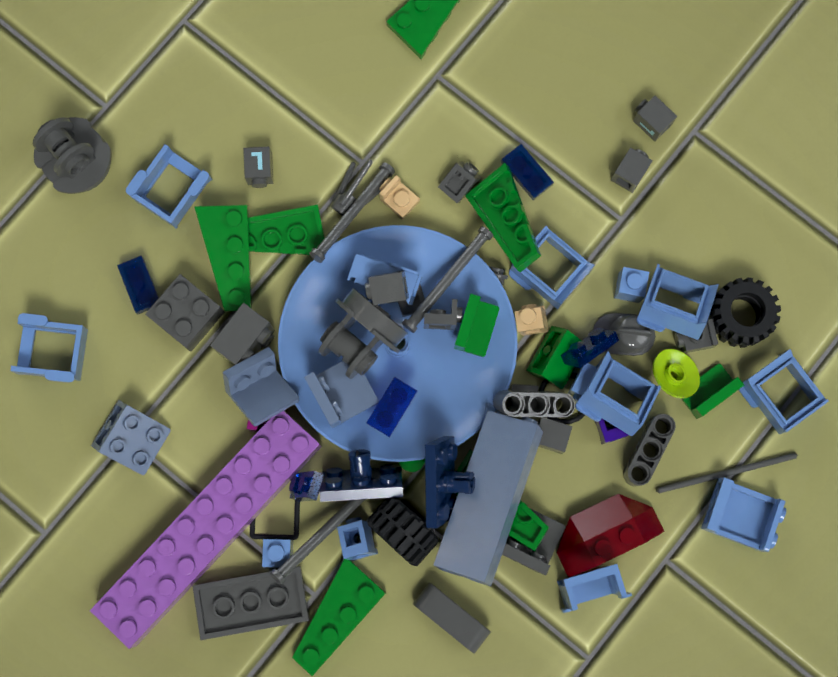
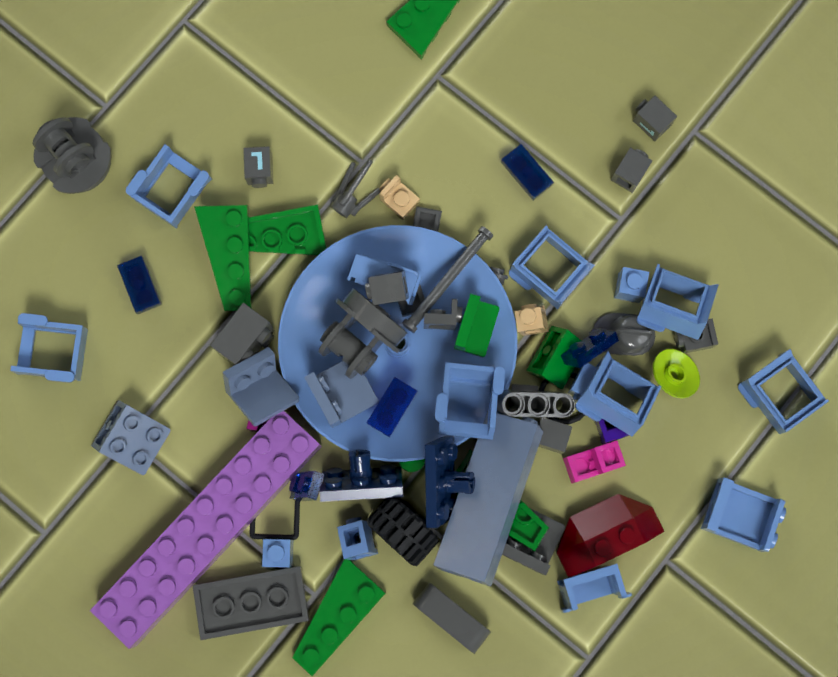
(185, 312): dark grey brick -> none
(280, 574): dark grey bar -> none
(318, 253): dark grey bar -> none
(427, 218): none -> dark grey tile
(460, 180): dark grey bracket -> none
(470, 375): none -> medium blue piece
(503, 213): green wing -> none
(594, 462): none -> dark pink slope
(658, 441): dark grey beam -> none
(713, 389): green panel -> none
(725, 473): dark grey axle -> none
(761, 301): black tyre -> none

